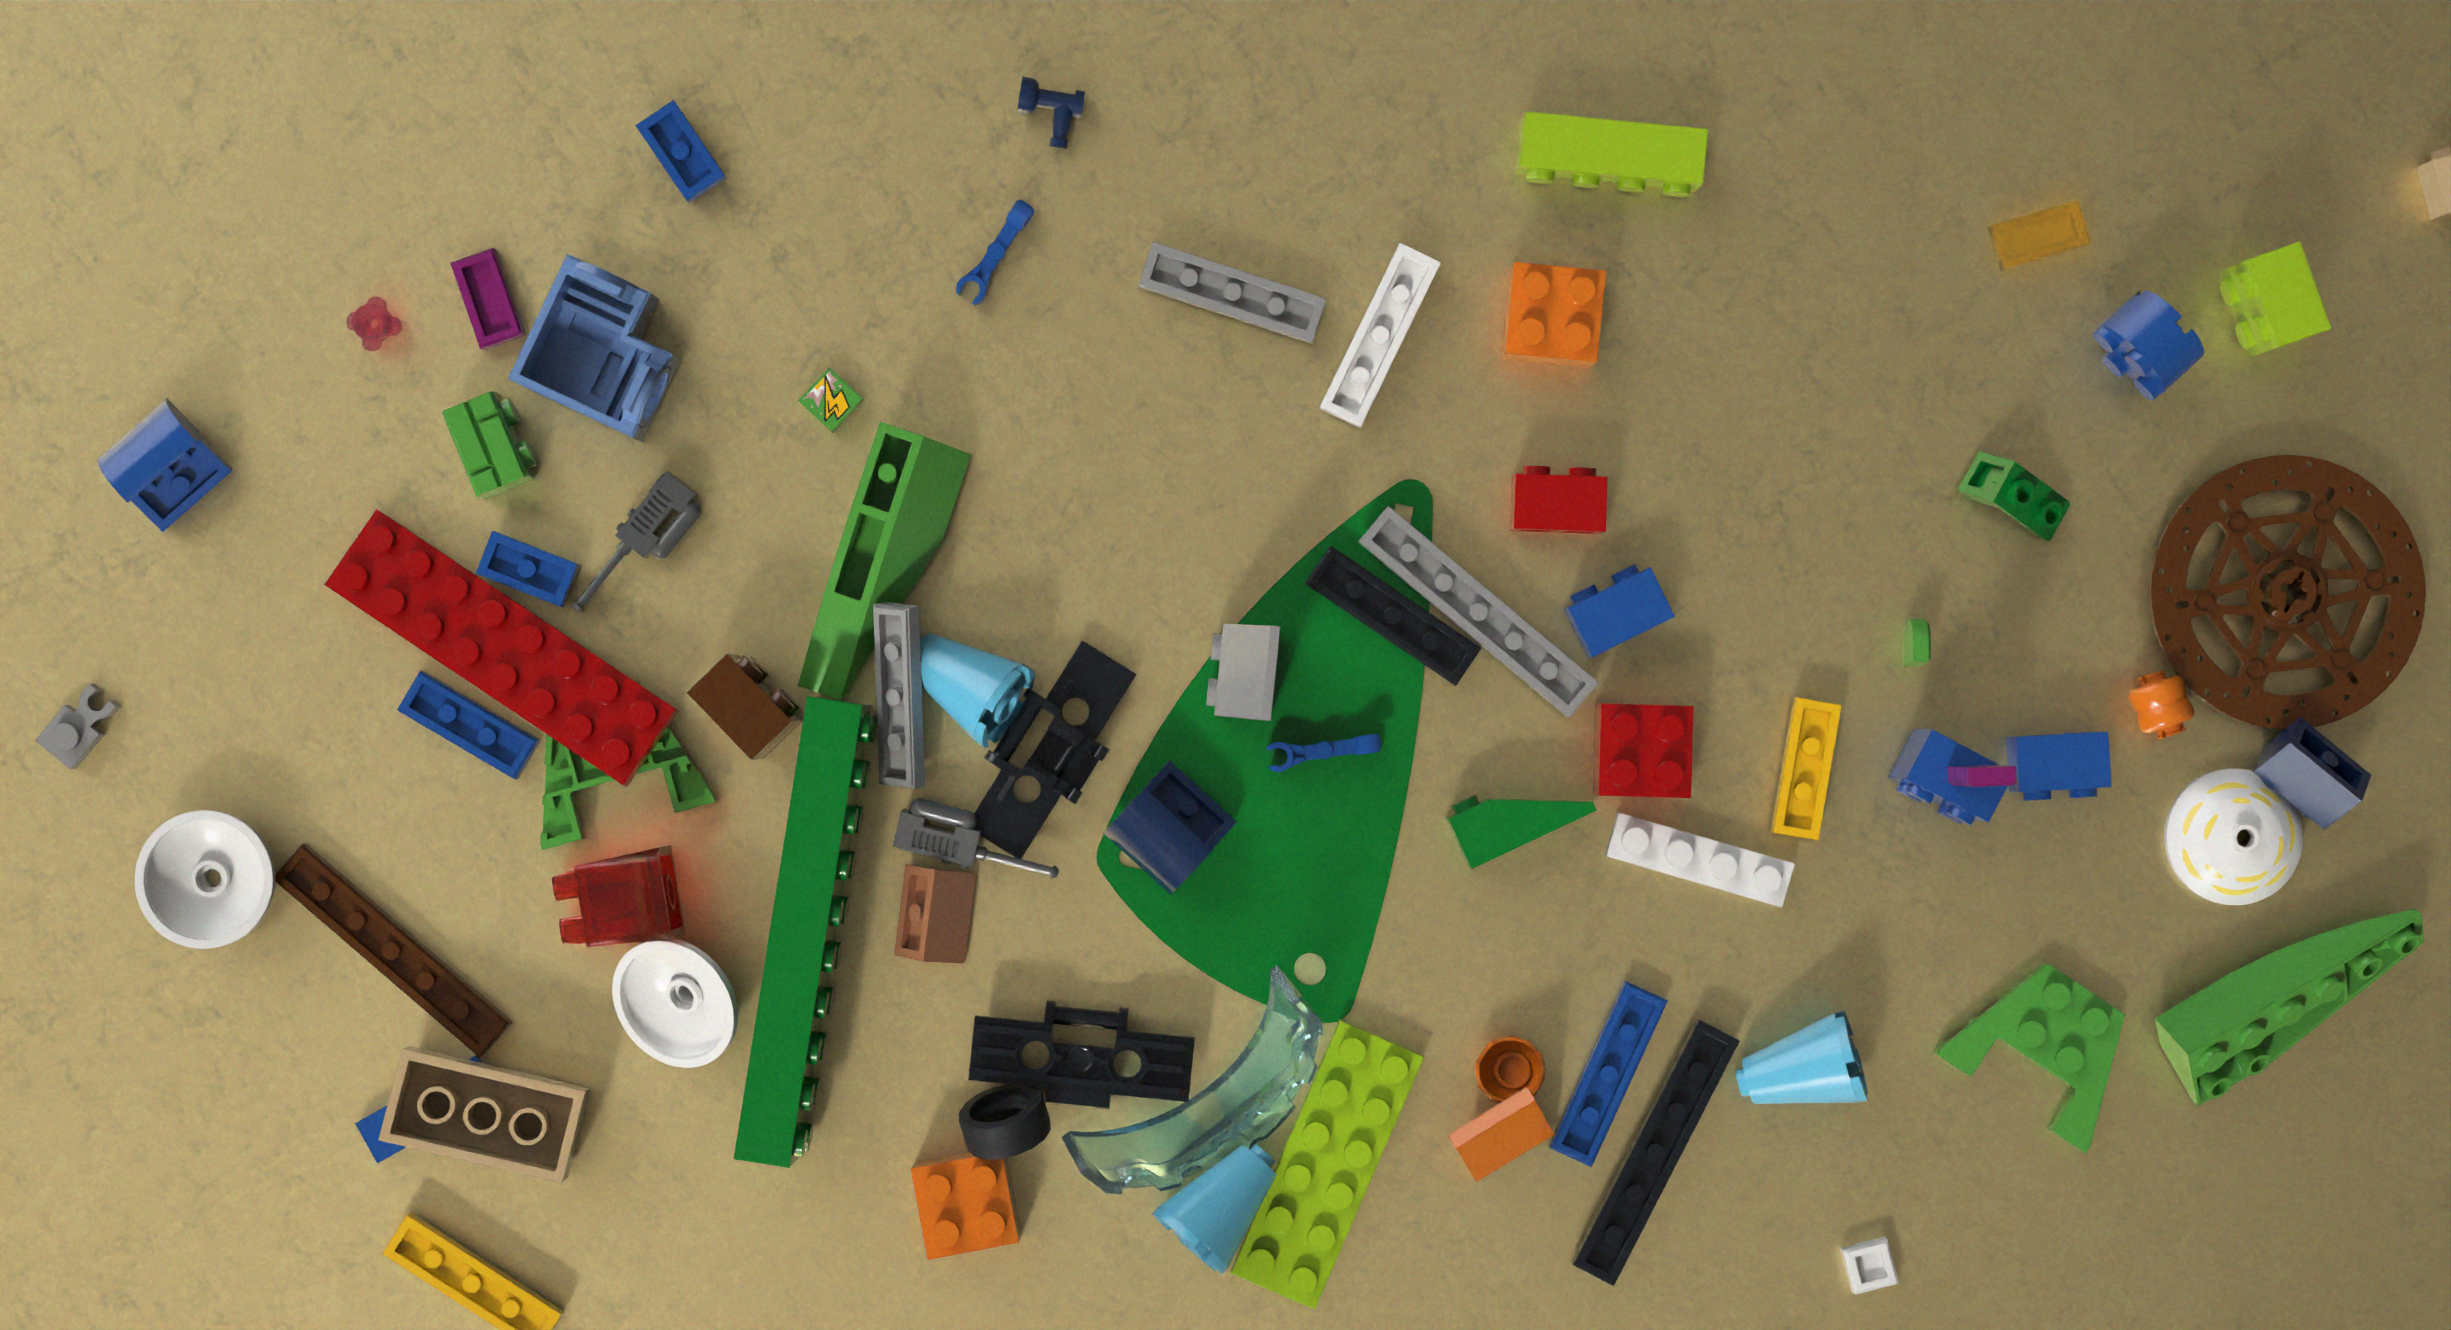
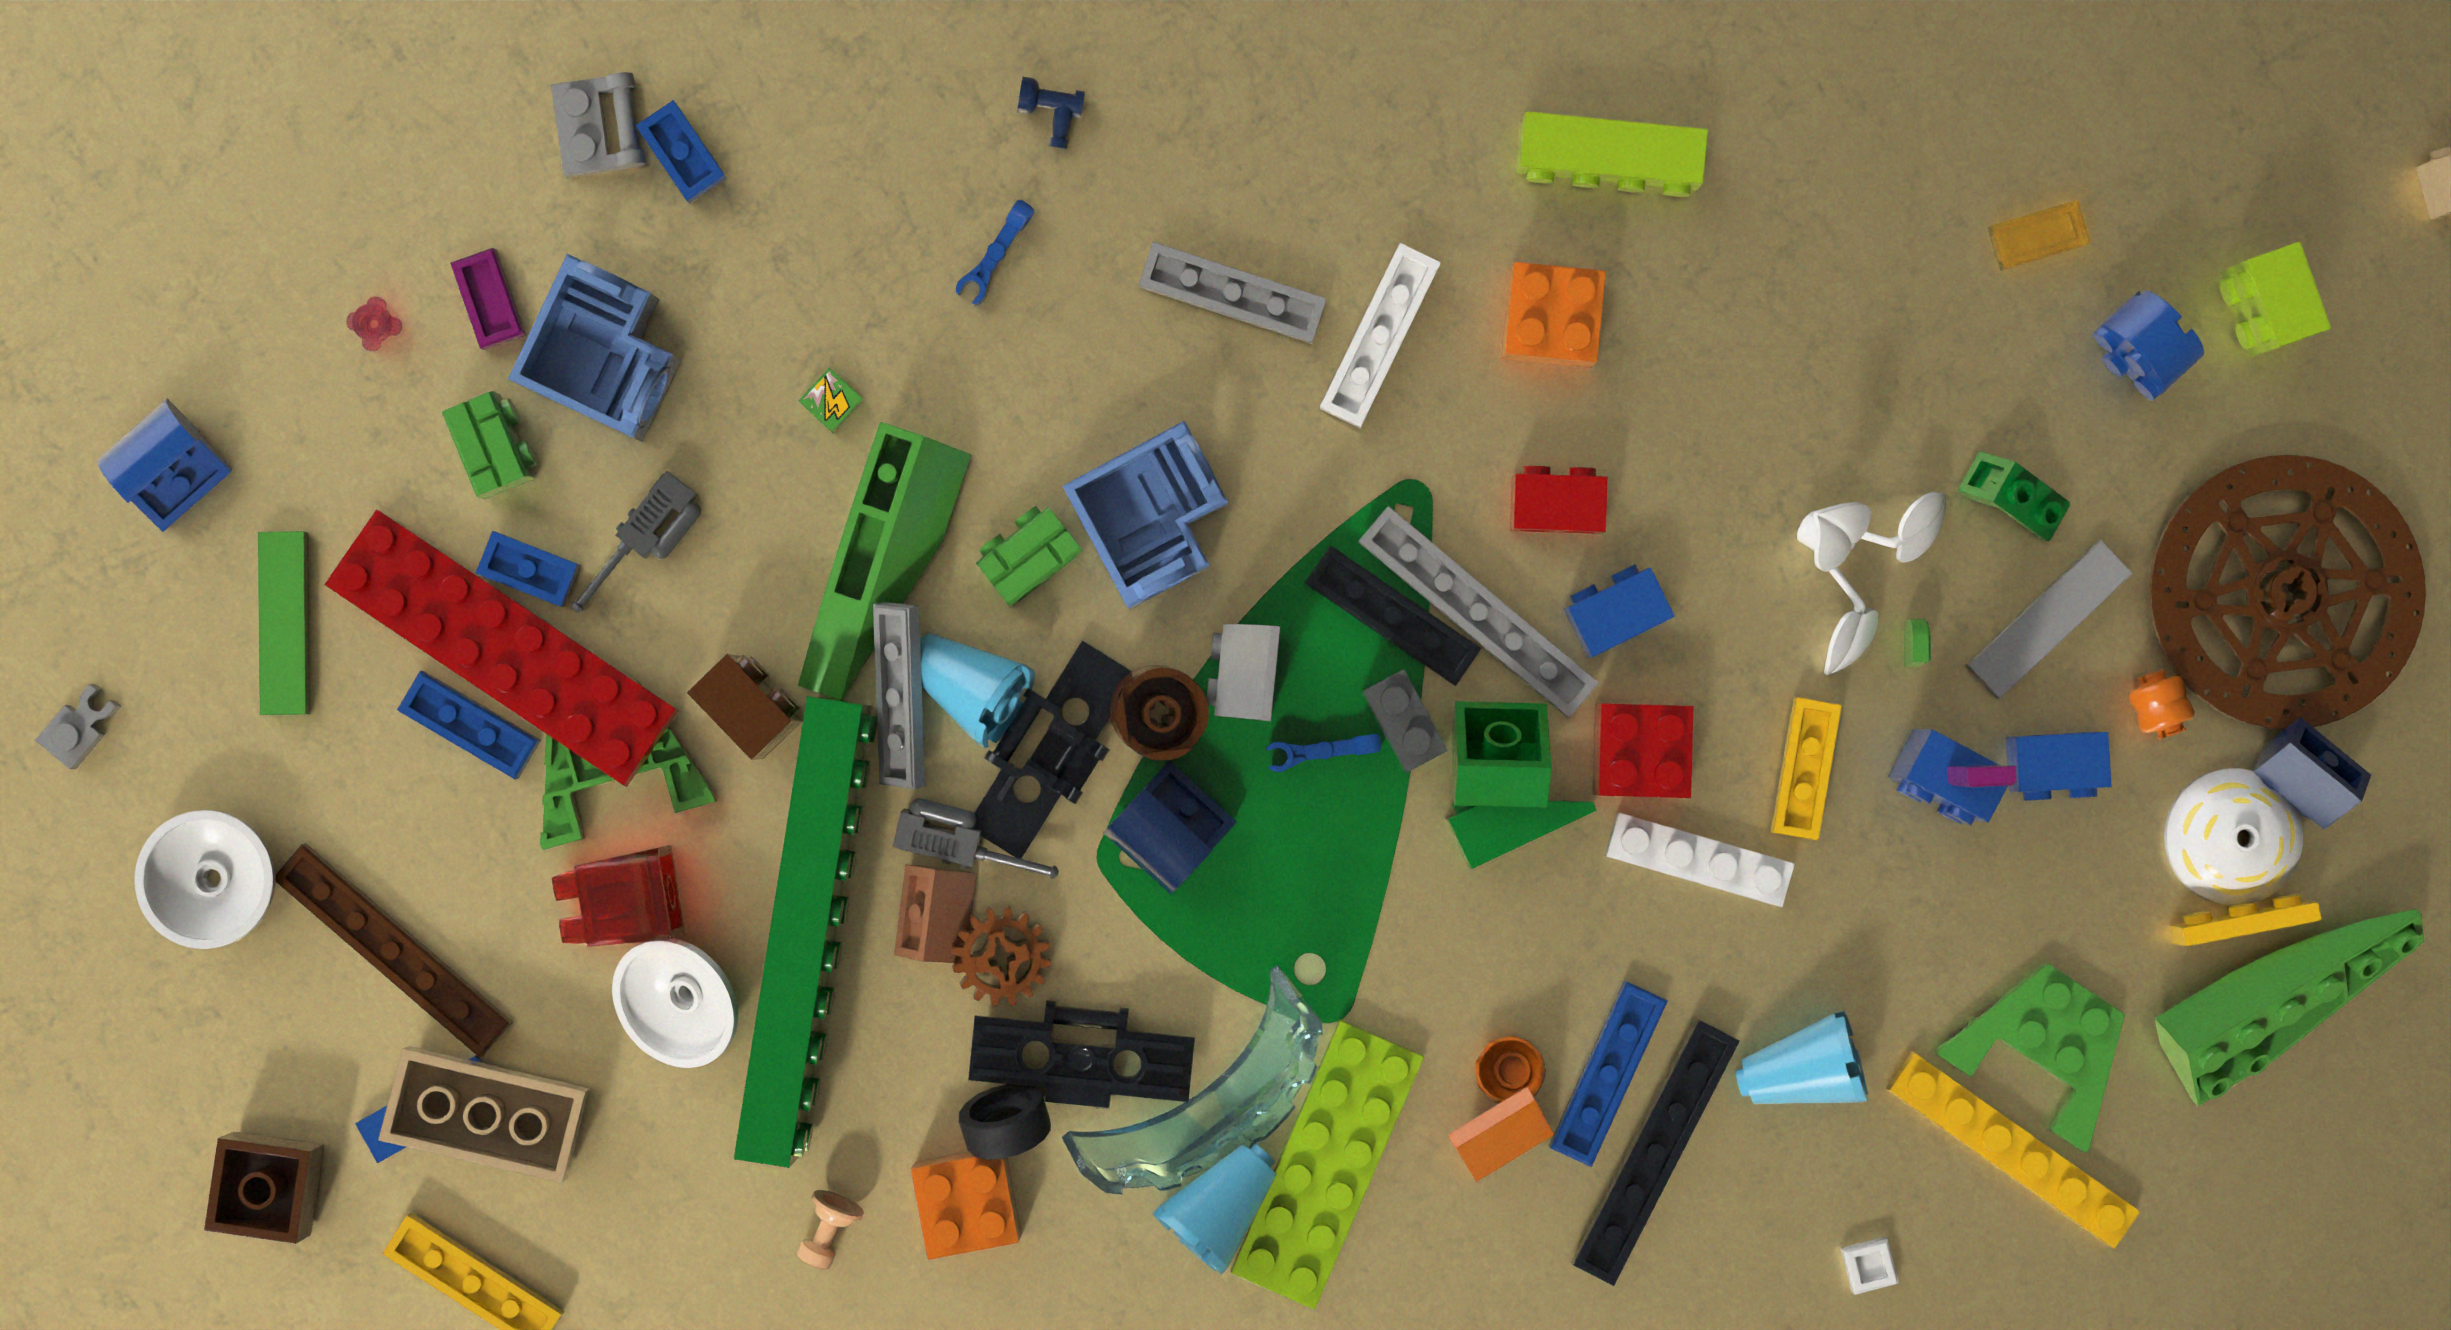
(264, 1187): none -> reddish brown brick
(283, 623): none -> bright green tile
(583, 125): none -> light grey plate
(834, 1213): none -> light nougat piece
(980, 962): none -> dark orange gear
(1028, 555): none -> bright green brick
(1143, 509): none -> medium blue piece
(1179, 728): none -> reddish brown brick
(1404, 721): none -> dark grey brick
(1501, 754): none -> green brick
(1832, 536): none -> white plant
(2013, 1150): none -> yellow plate
(2049, 619): none -> light grey tile
(2245, 920): none -> yellow plate

